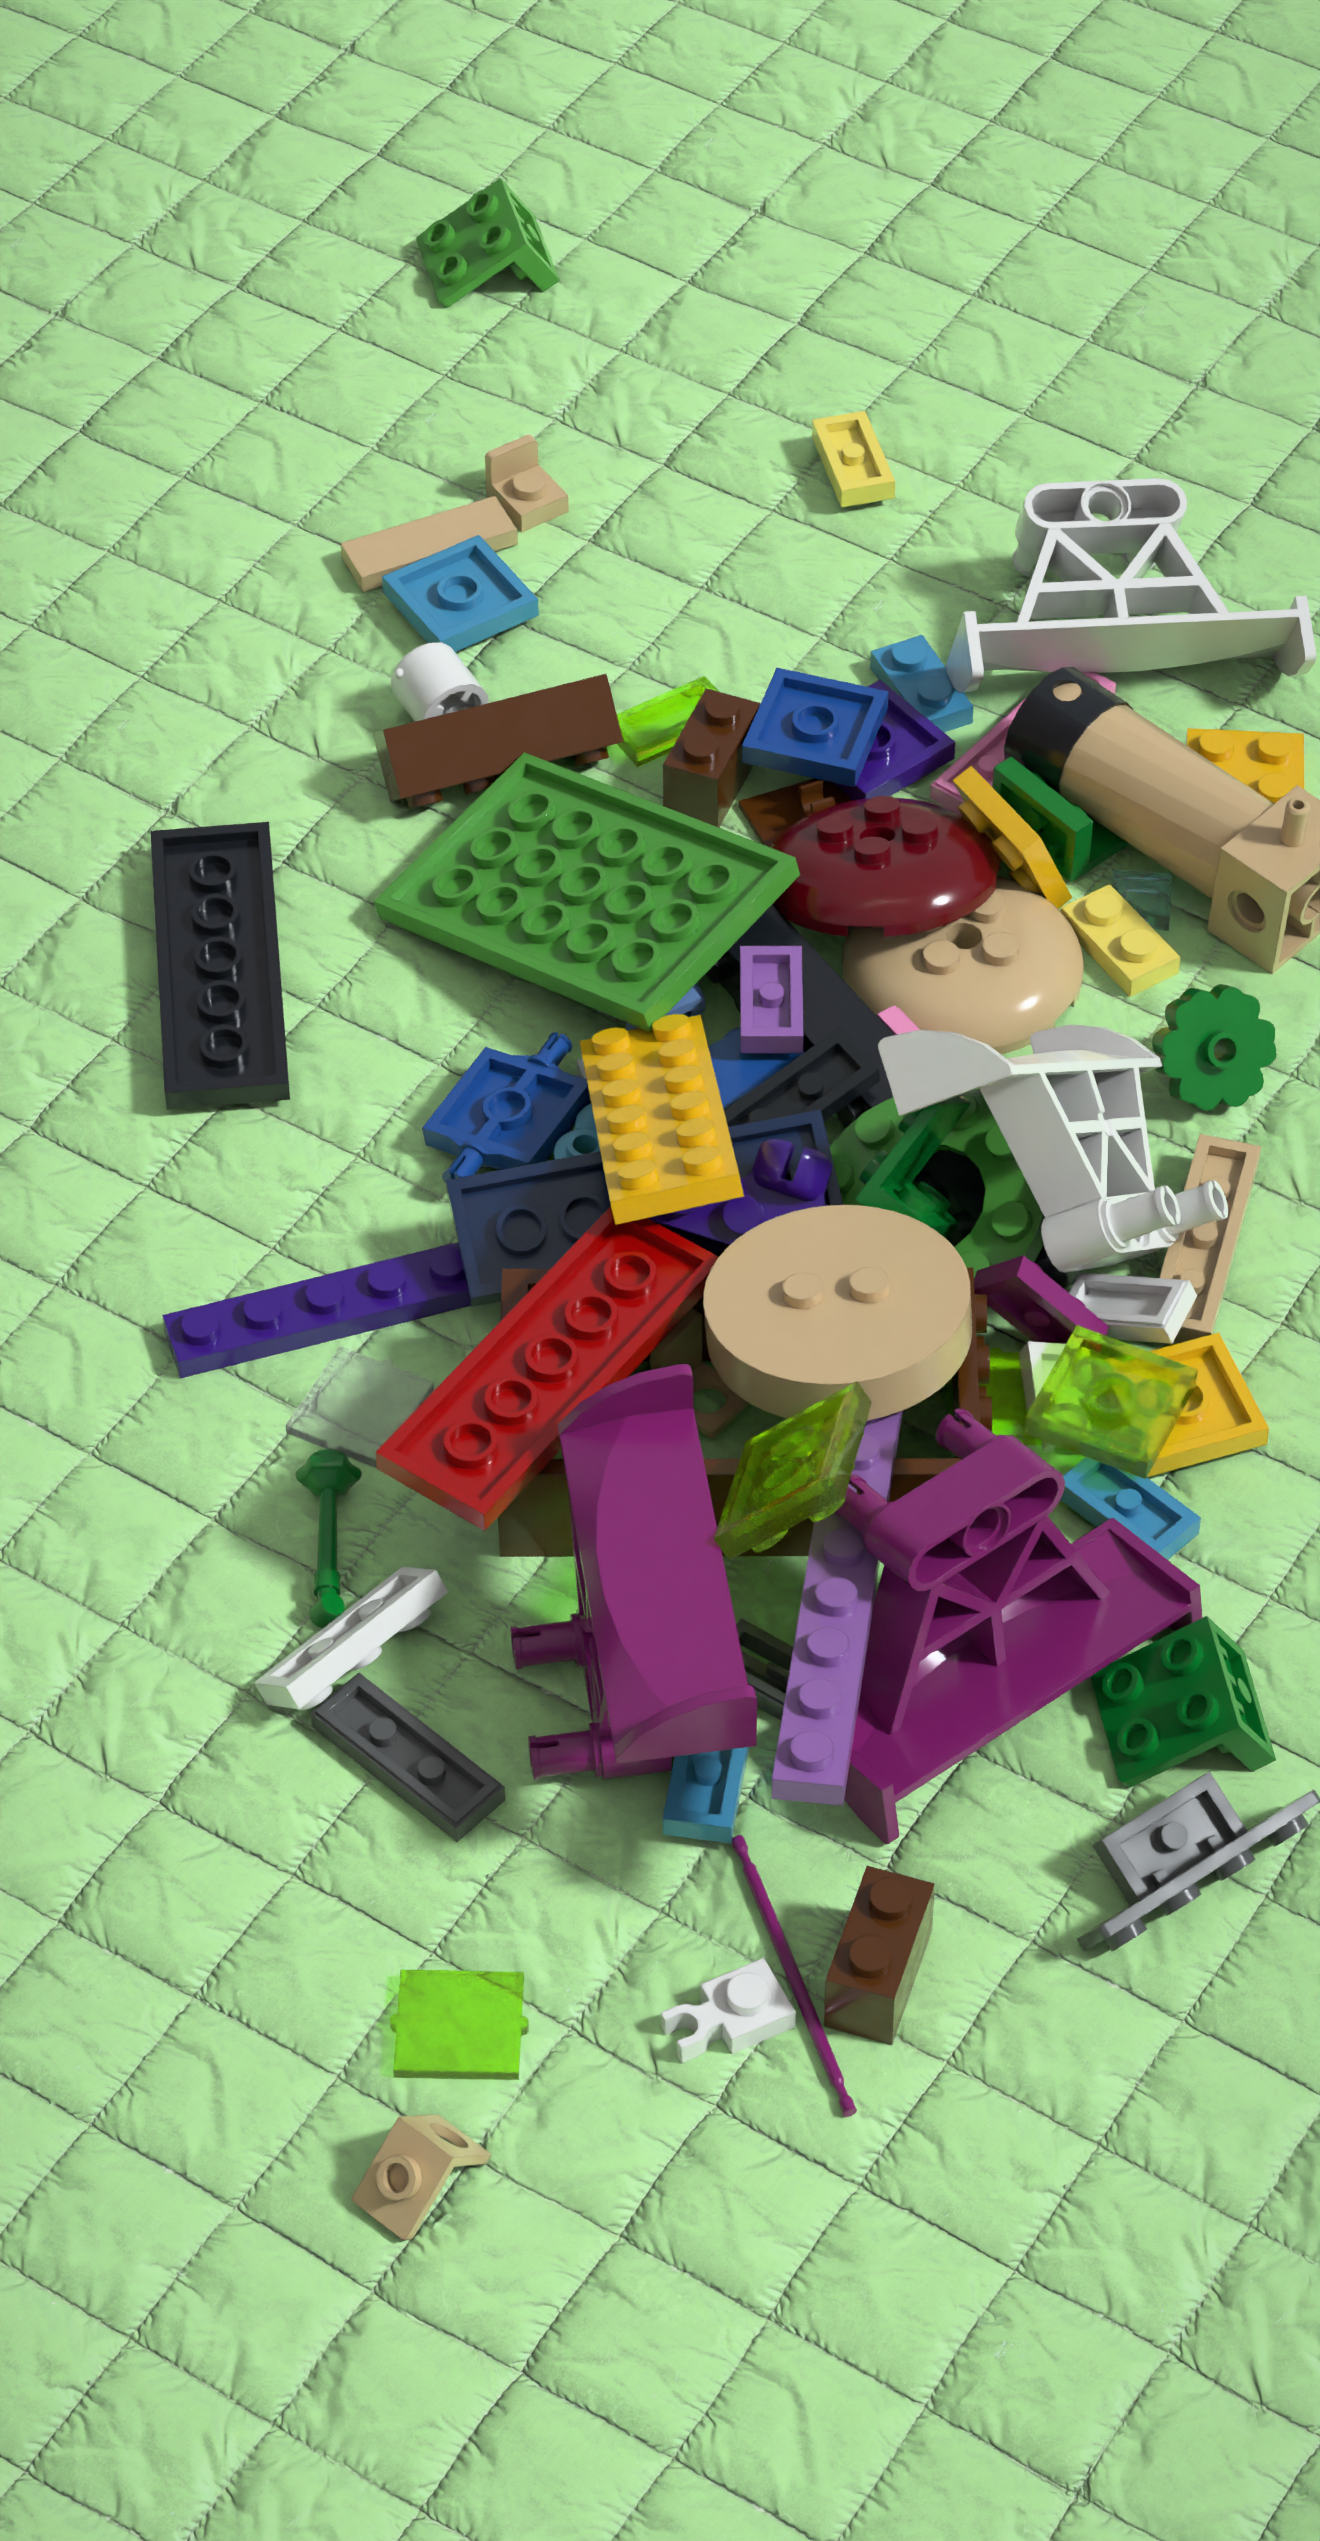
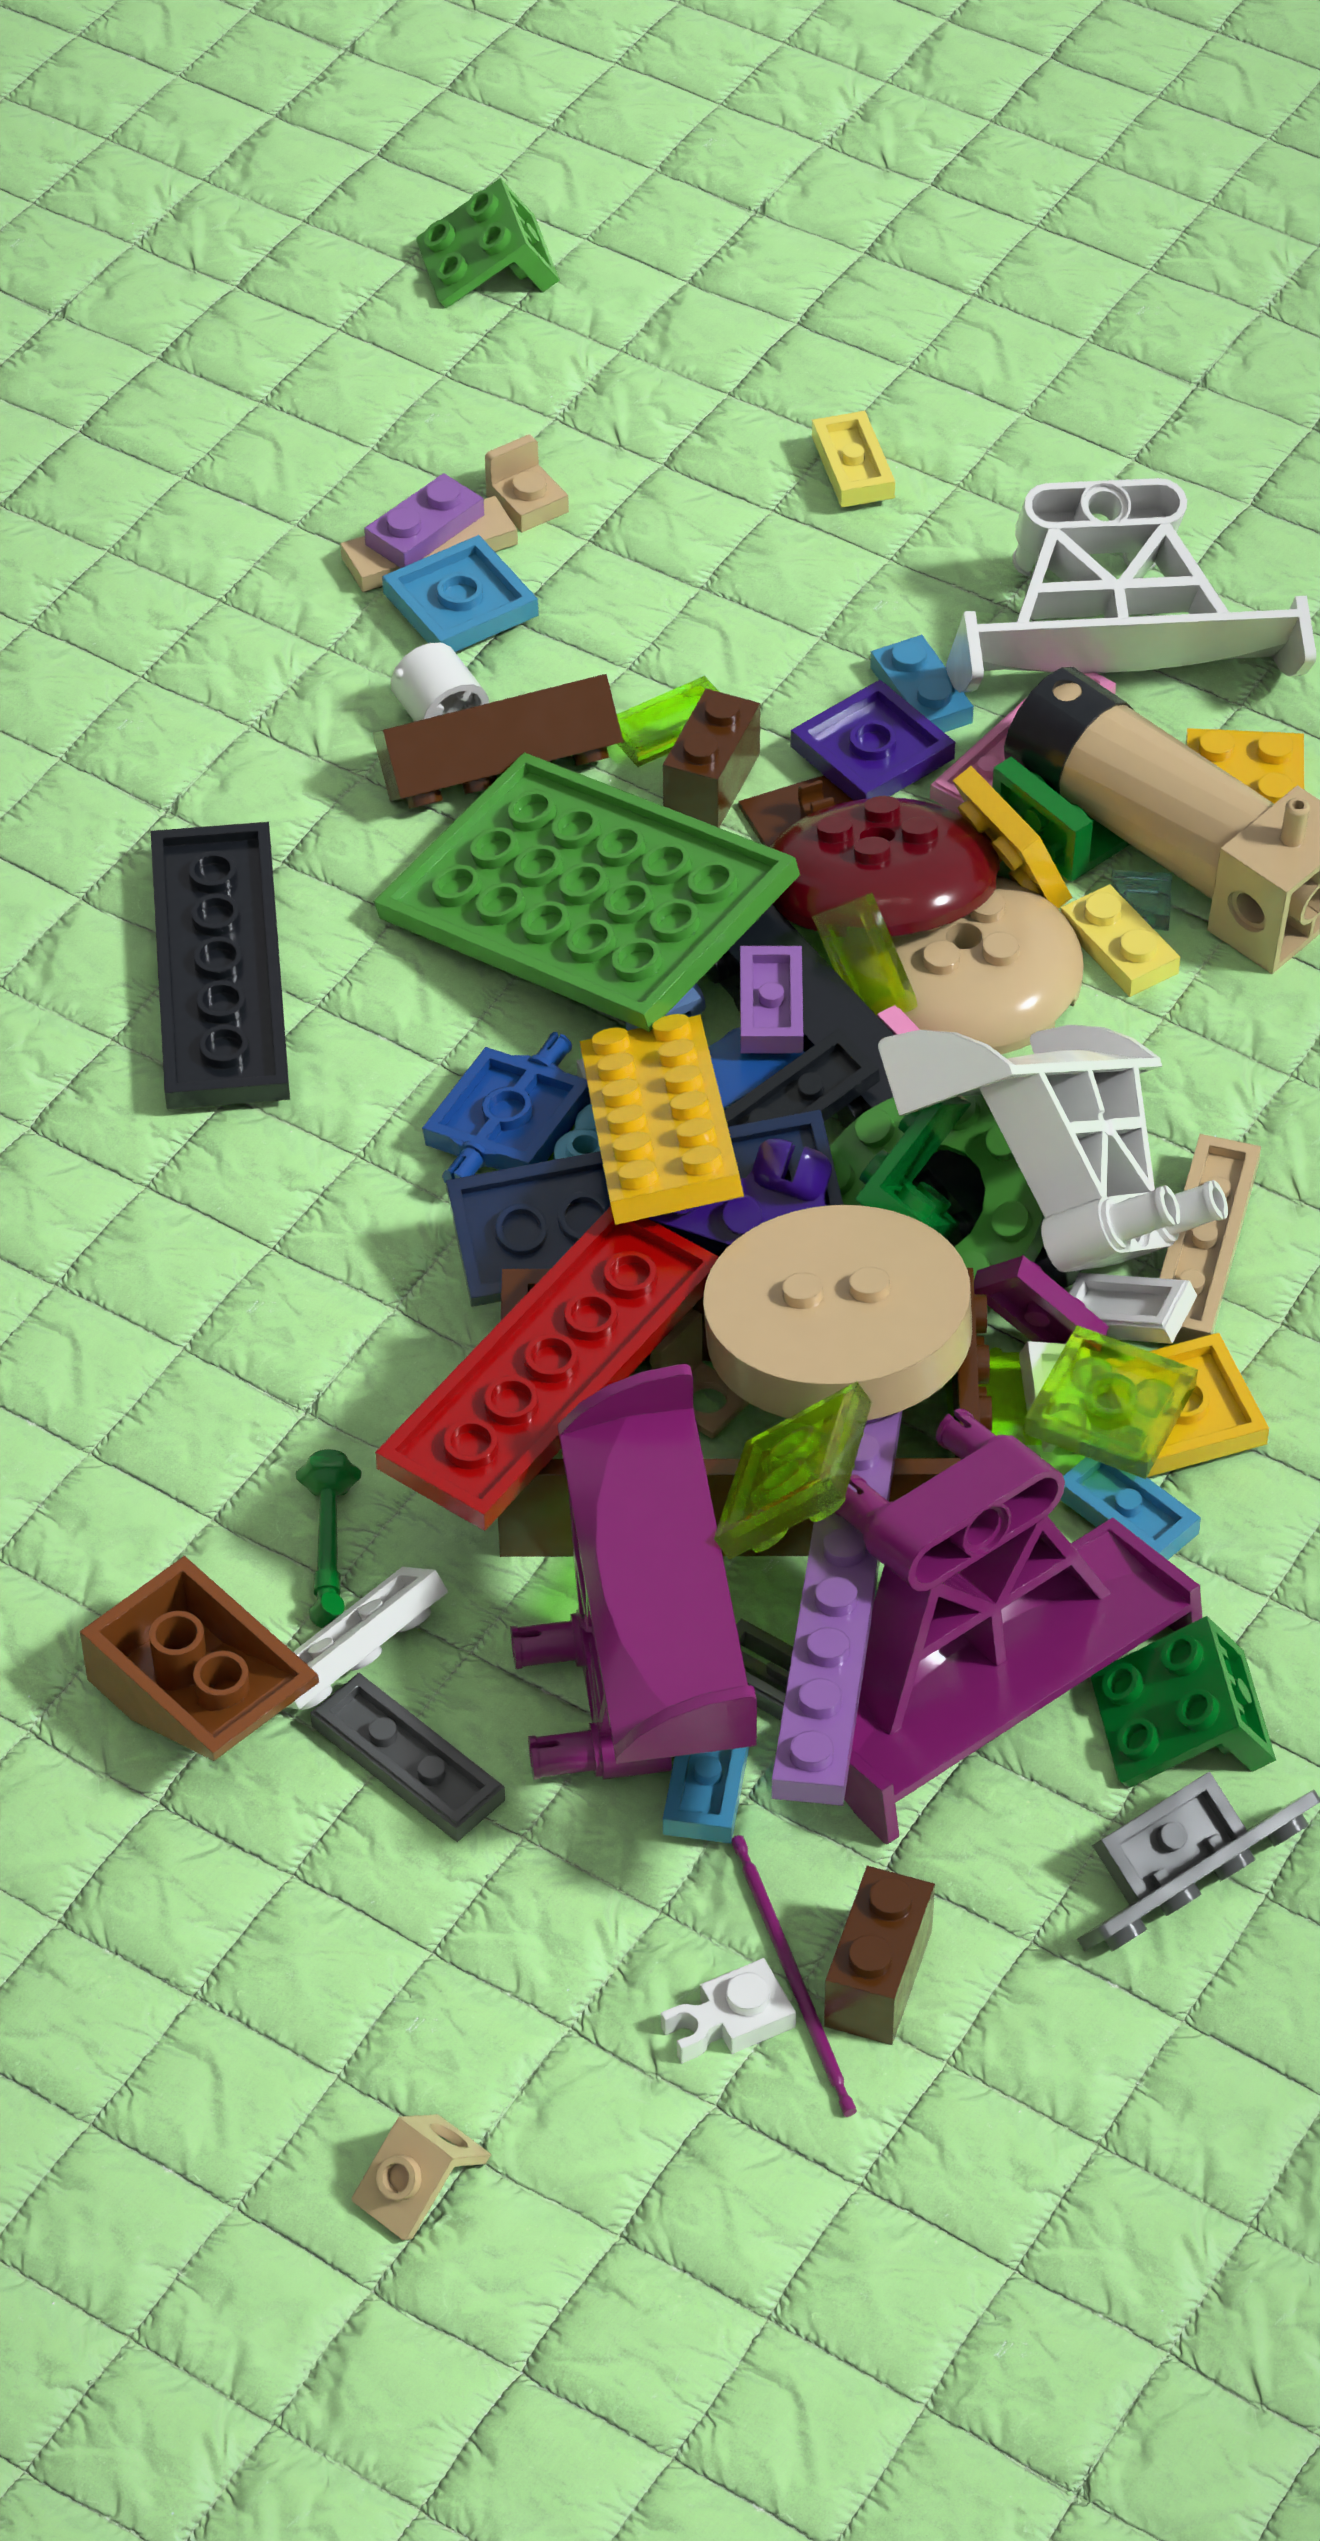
(192, 1662): none -> dark orange slope
(316, 1310): dark purple plate -> none
(357, 1405): clear piece -> none
(424, 521): none -> medium lavender plate
(459, 2024): clear neon green piece -> none
(815, 727): blue plate -> none
(865, 954): none -> clear neon green tile
(1214, 1047): green plant -> none

